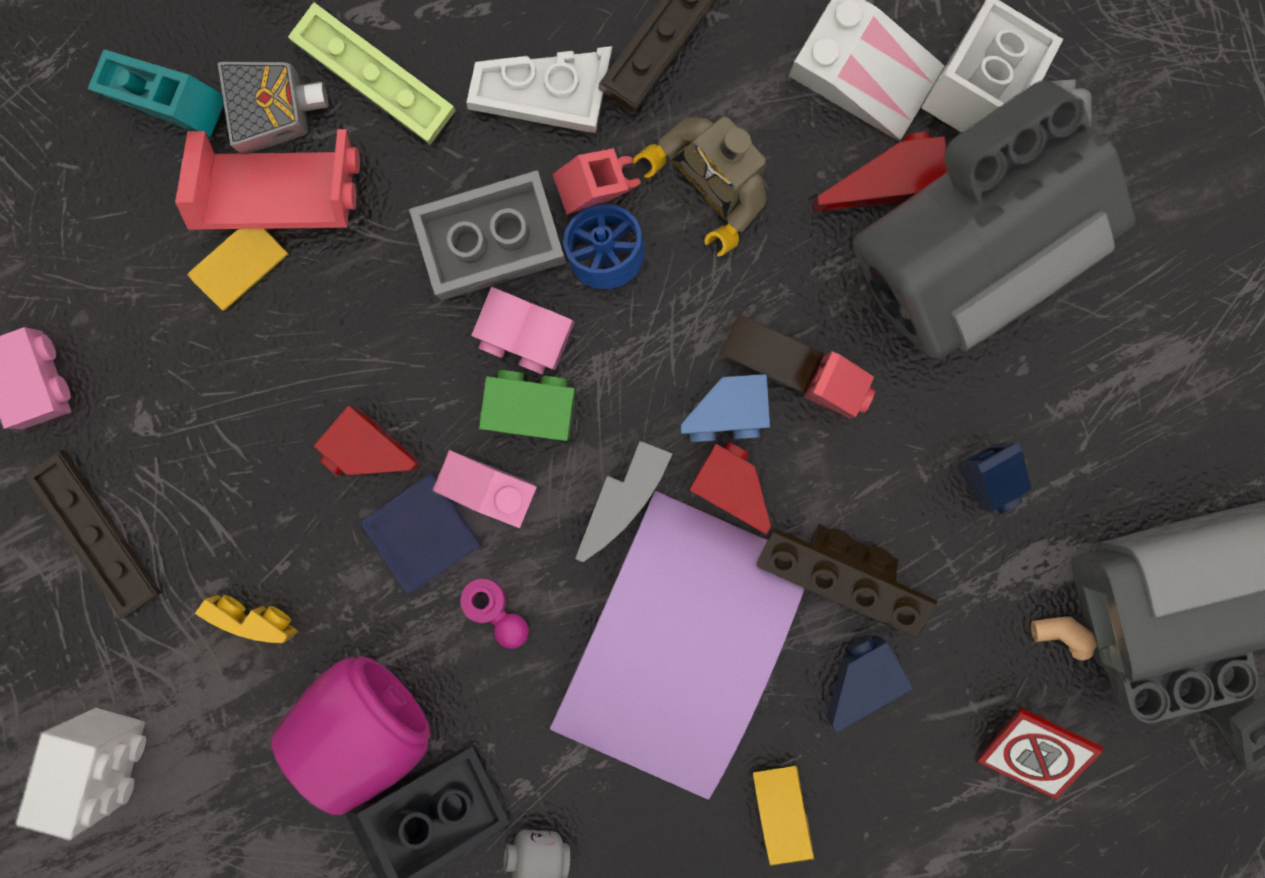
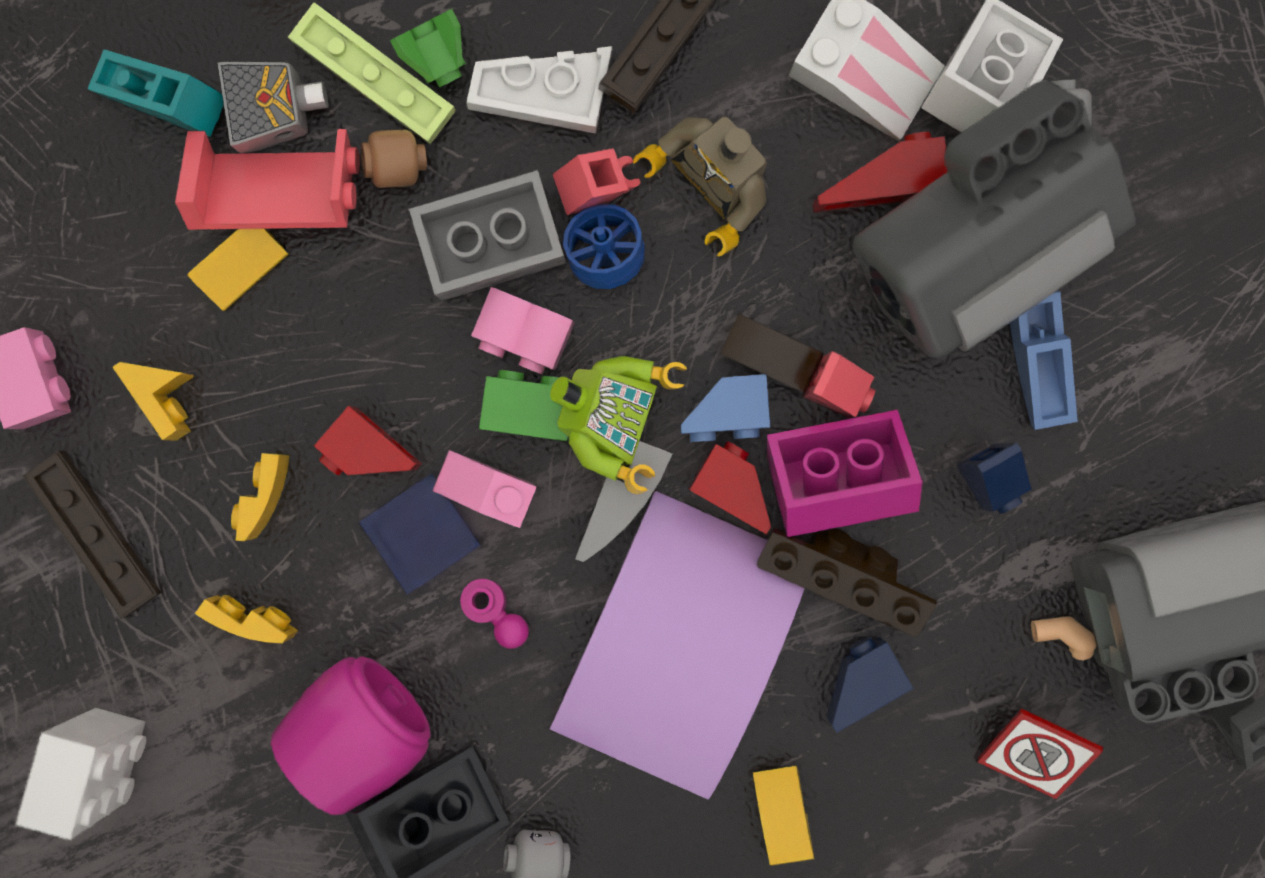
(150, 390): none -> yellow slope
(255, 511): none -> yellow slope
(392, 158): none -> medium nougat head
(433, 48): none -> bright green brick
(607, 413): none -> lime torso
(843, 473): none -> dark pink brick
(1045, 364): none -> medium blue slope

